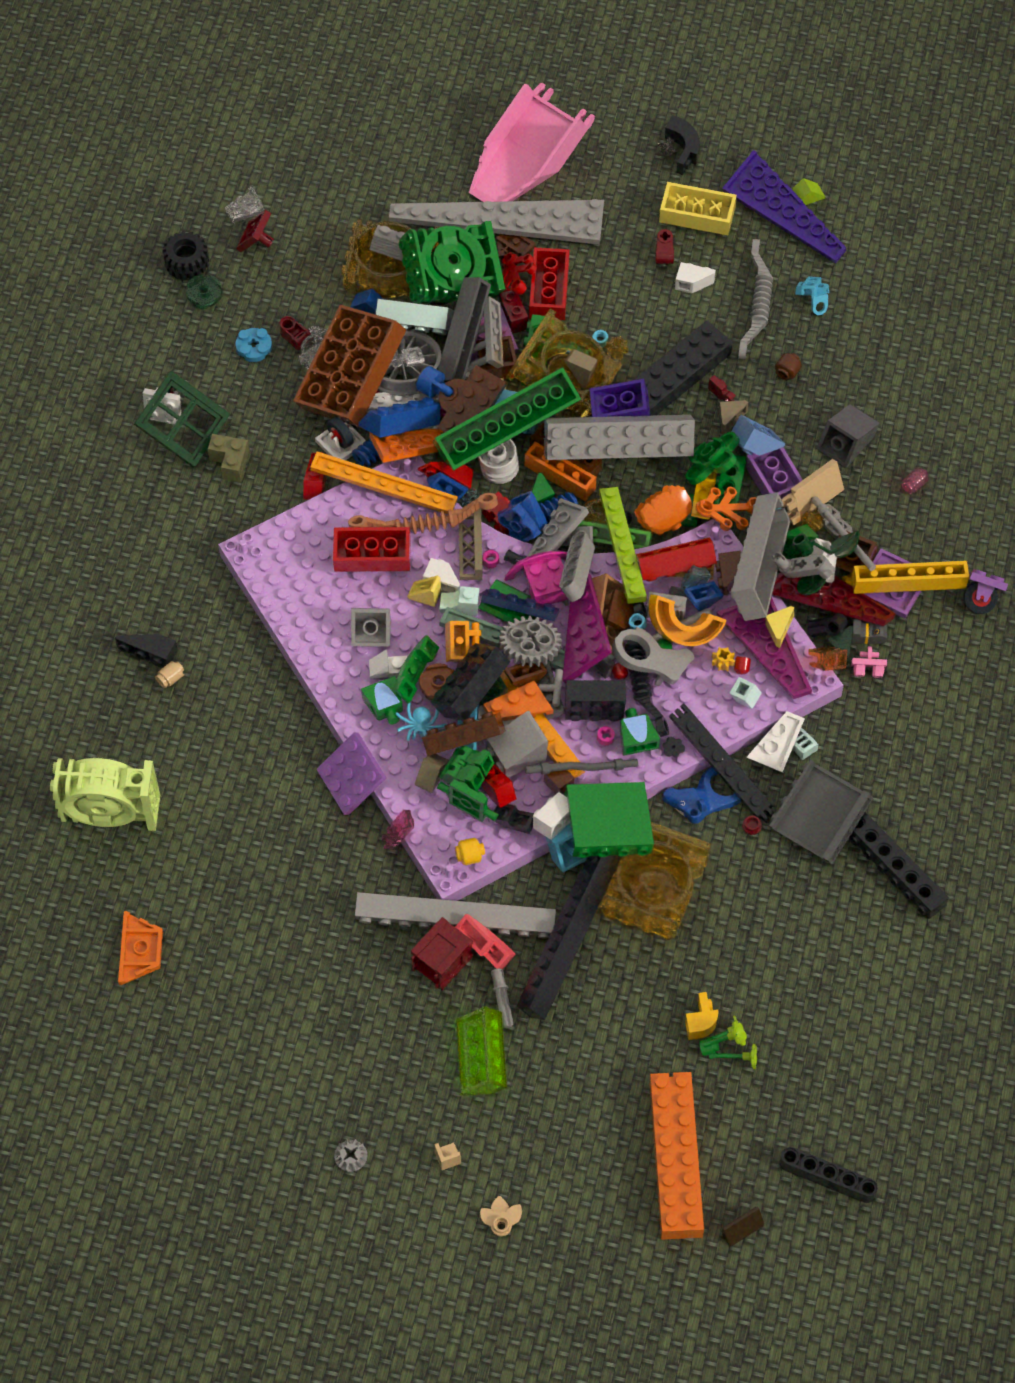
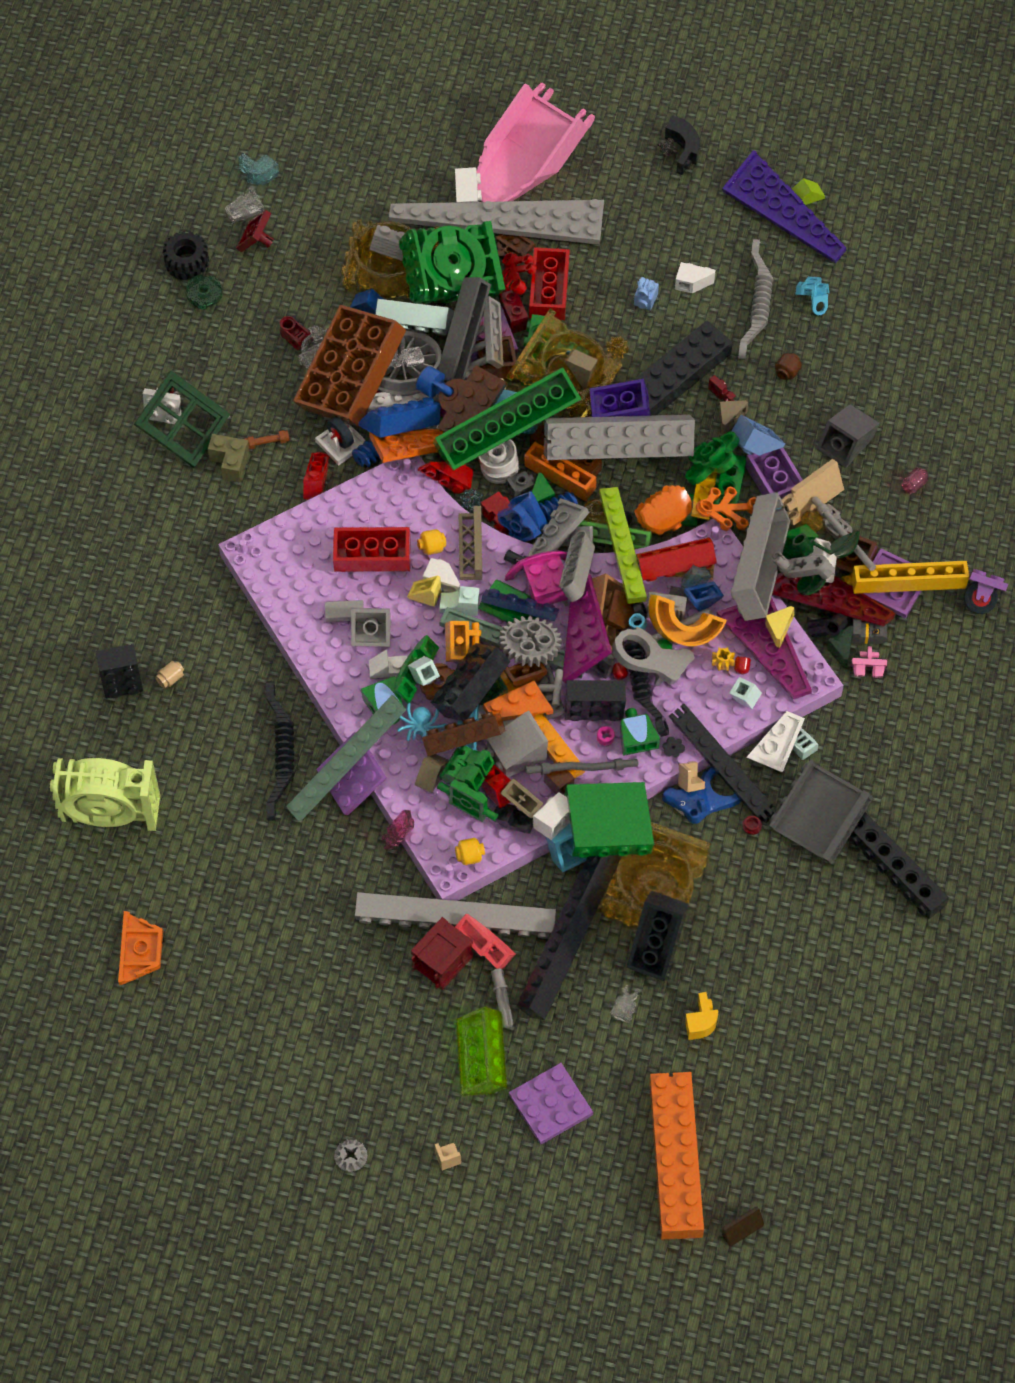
(119, 671): none -> black brick
(152, 647): black slope -> none
(253, 335): dark azure plate -> none
(258, 172): none -> clear light blue brick
(283, 437): none -> dark orange bar
(284, 751): none -> black piece
(341, 610): none -> light grey tile
(346, 758): none -> sand green plate
(383, 483): light orange plate -> none
(423, 671): none -> light aqua brick
(431, 542): none -> yellow head
(446, 484): blue slope -> none
(467, 185): none -> white brick
(485, 501): nougat piece -> none
(490, 564): dark pink axle -> none
(501, 1214): tan plate -> none
(520, 484): none -> dark grey brick
(522, 798): none -> dark tan slope
(550, 1103): none -> medium lavender plate
(601, 333): medium azure axle -> none
(625, 1006): none -> clear plate
(646, 293): none -> light blue brick
(657, 935): none -> black brick
(664, 247): dark red piece -> none
(688, 777): none -> tan panel
(697, 208): light yellow brick -> none
(711, 1044): plant -> none
(727, 567): reddish brown slope -> none
(829, 658): clear orange hinge -> none
(835, 1183): black beam -> none

